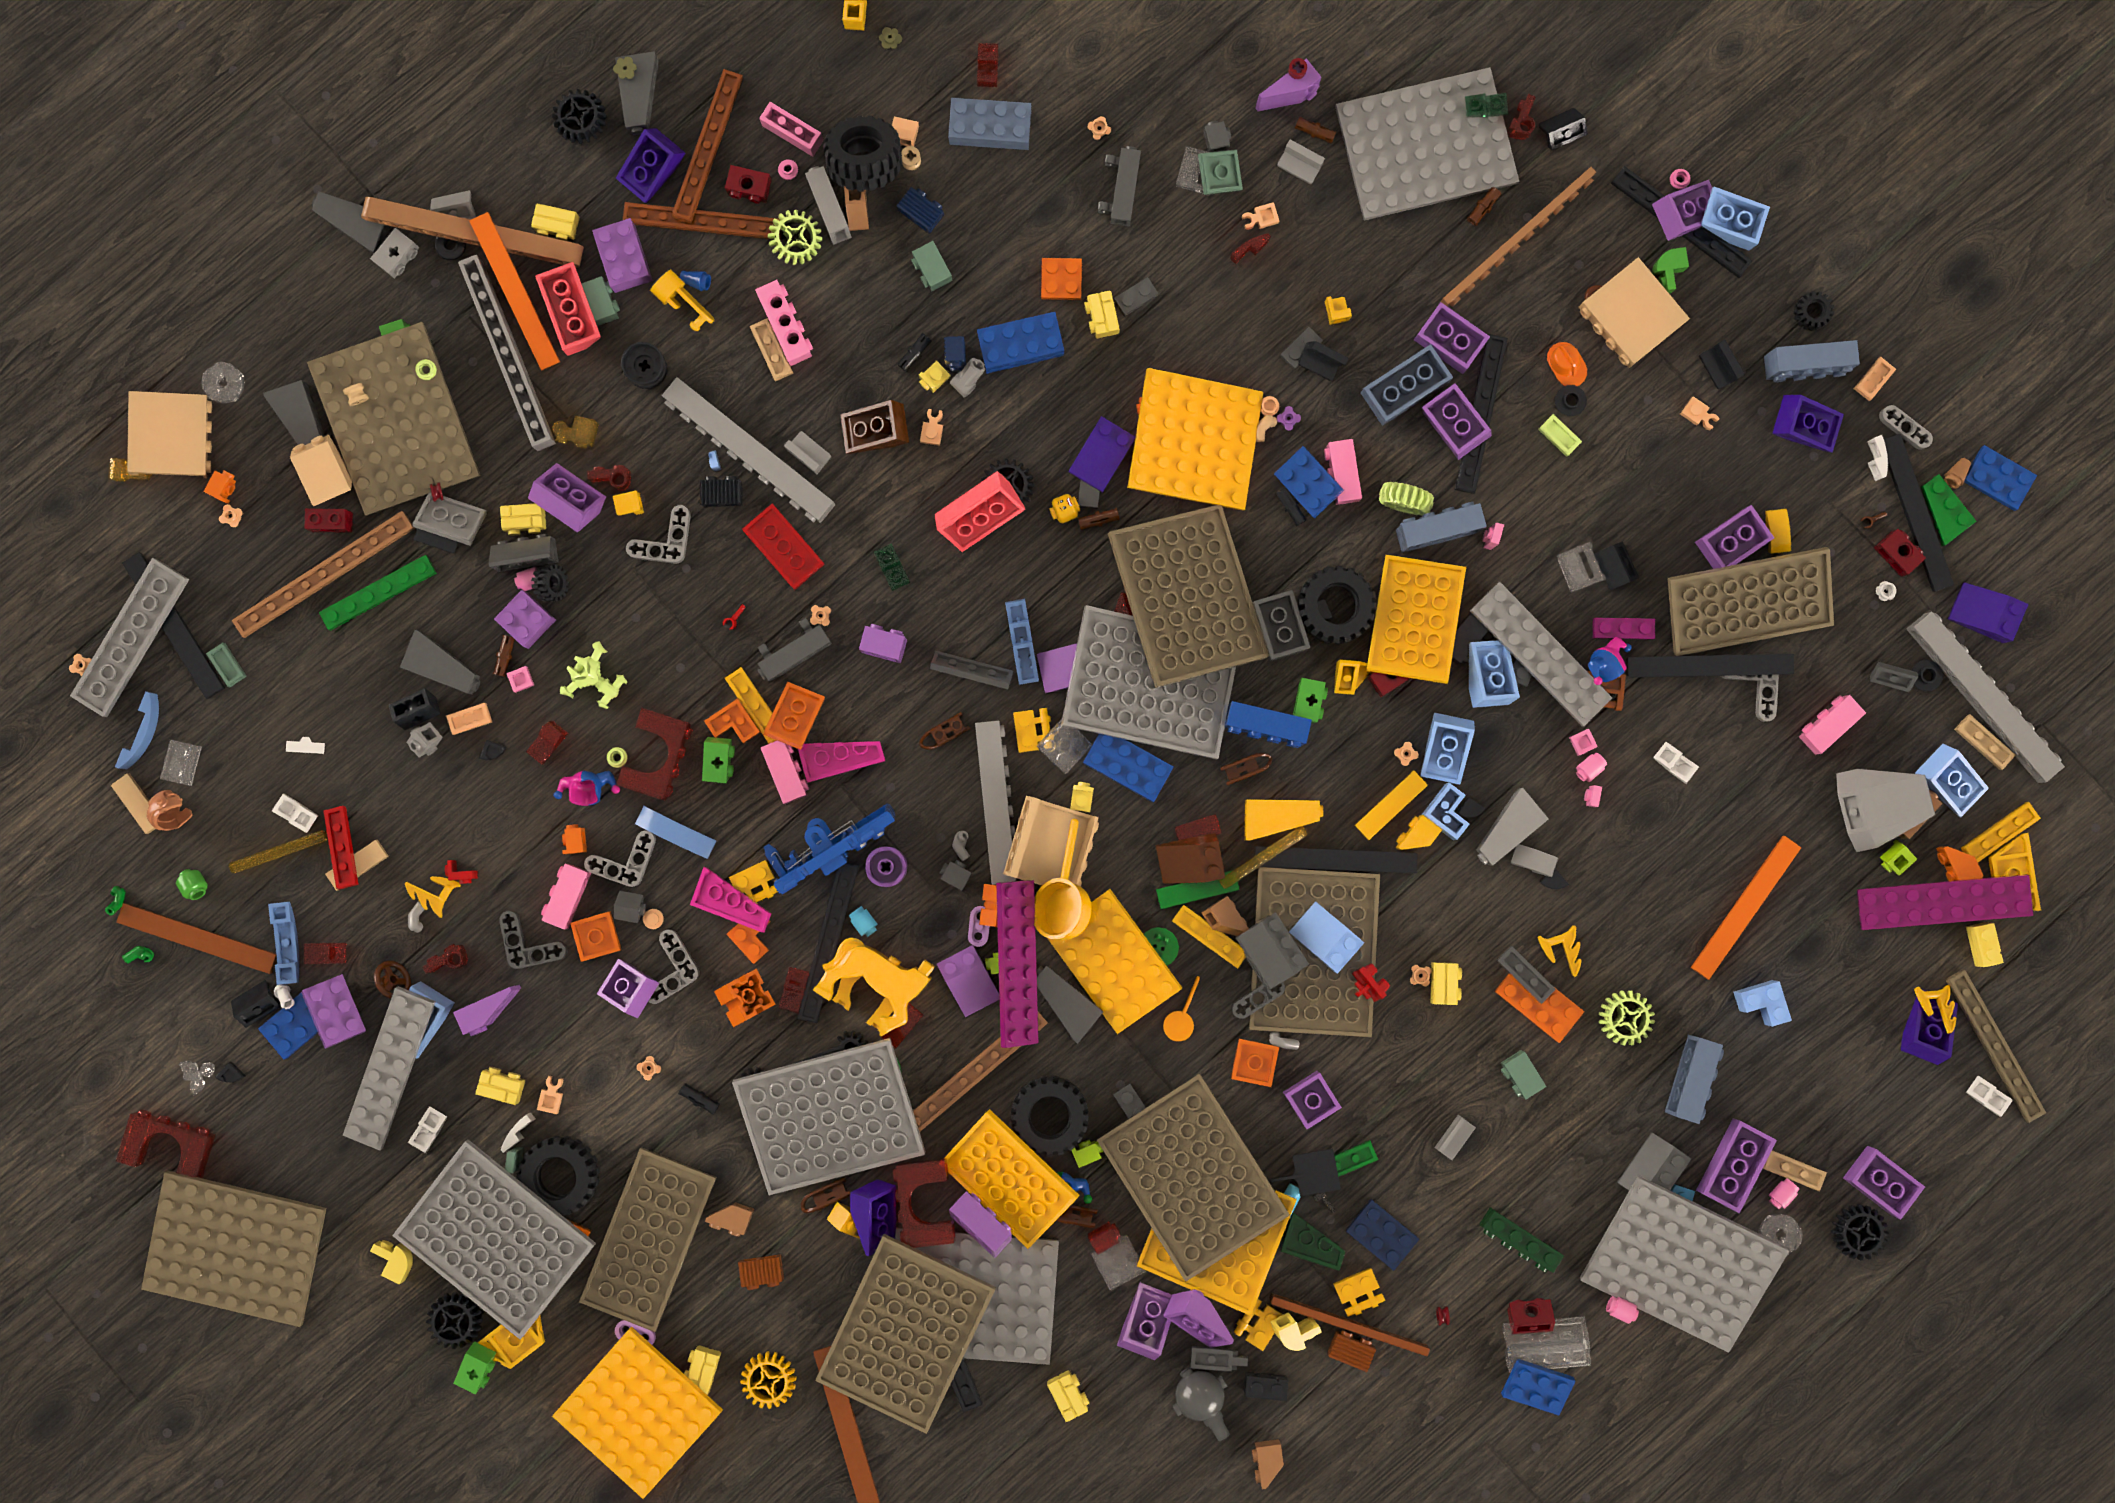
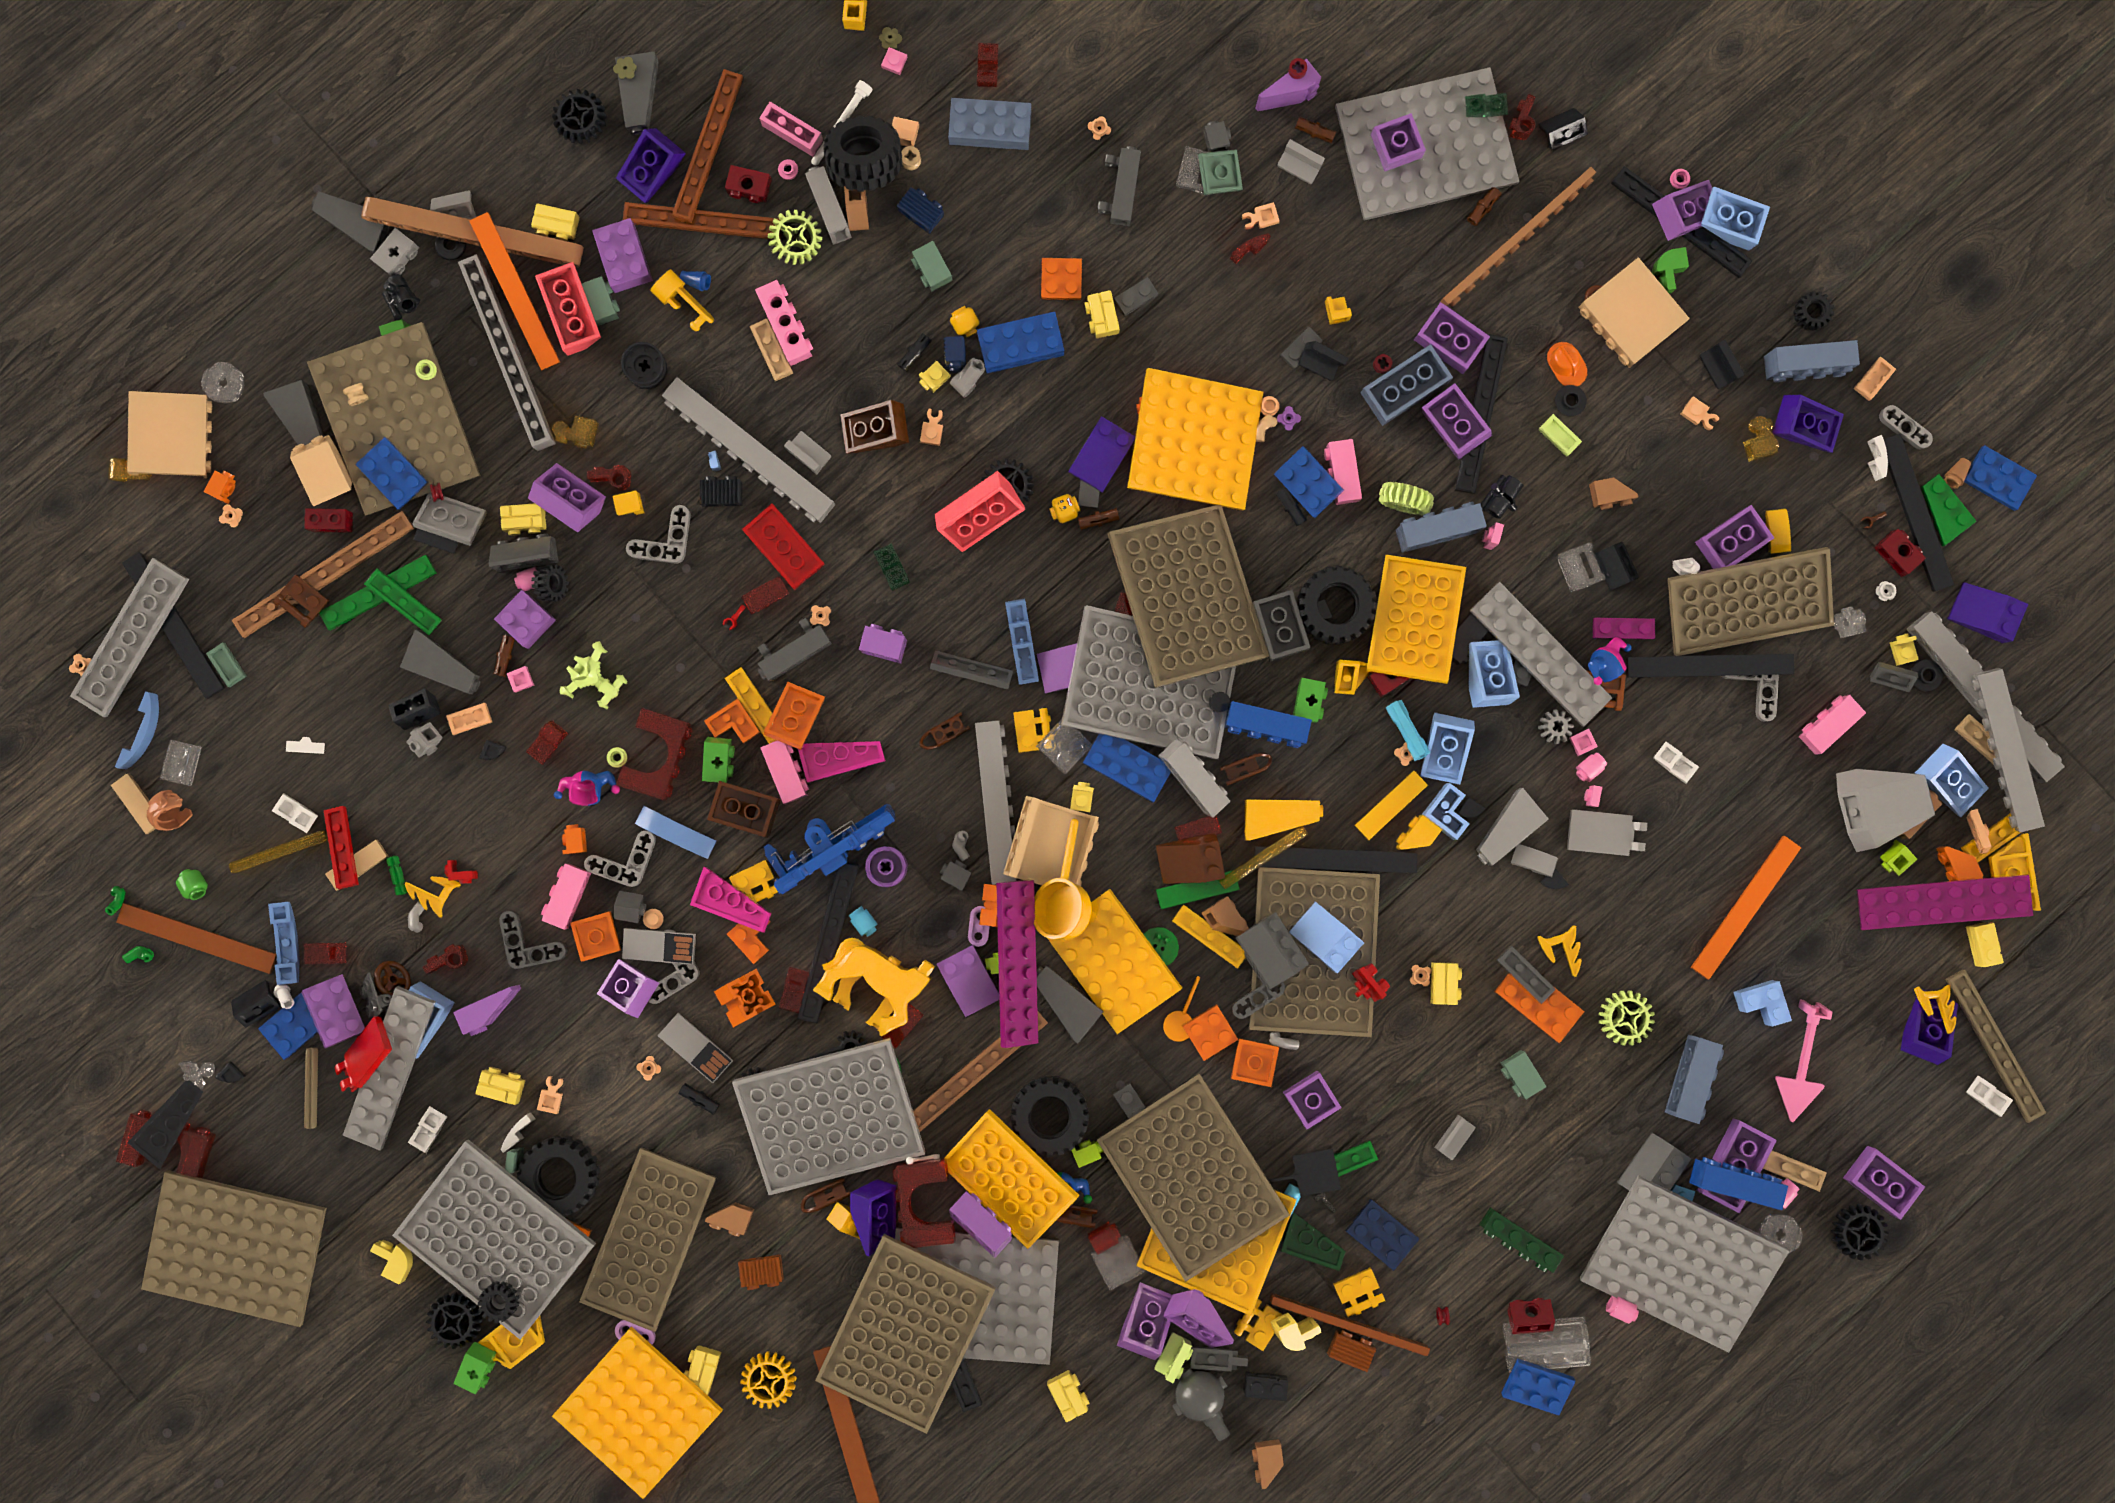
(164, 1127): none -> black wing
(304, 595): none -> reddish brown plate
(311, 1085): none -> dark tan axle
(364, 1055): none -> red tile
(376, 1005): none -> dark grey hinge
(392, 473): none -> blue plate
(396, 875): none -> green axle
(399, 296): none -> black pin
(403, 601): none -> green tile
(489, 1309): none -> black tyre
(659, 946): none -> light grey piece
(695, 1047): none -> light grey piece
(744, 809): none -> reddish brown slope
(765, 595): none -> clear red slope
(862, 90): none -> white piece
(894, 61): none -> bright pink plate
(910, 1160): none -> white hinge
(964, 321): none -> yellow head
(1173, 1356): none -> yellowish green bracket
(1194, 778): none -> light grey brick
(1210, 1032): none -> orange plate
(1219, 702): none -> black tile
(1376, 365): none -> dark red bush
(1398, 142): none -> medium lavender brick
(1400, 716): none -> medium azure axle
(1502, 496): none -> black pin
(1550, 722): none -> light grey gear
(1603, 833): none -> light grey tile
(1610, 492): none -> medium nougat slope
(1686, 566): none -> white plate
(1743, 1184): none -> blue brick
(1764, 443): none -> clear yellow brick
(1797, 1092): none -> bright pink piece
(1850, 622): none -> clear brick
(1904, 649): none -> light yellow bracket
(1979, 831): none -> light nougat plate
(2008, 750): none -> light grey brick

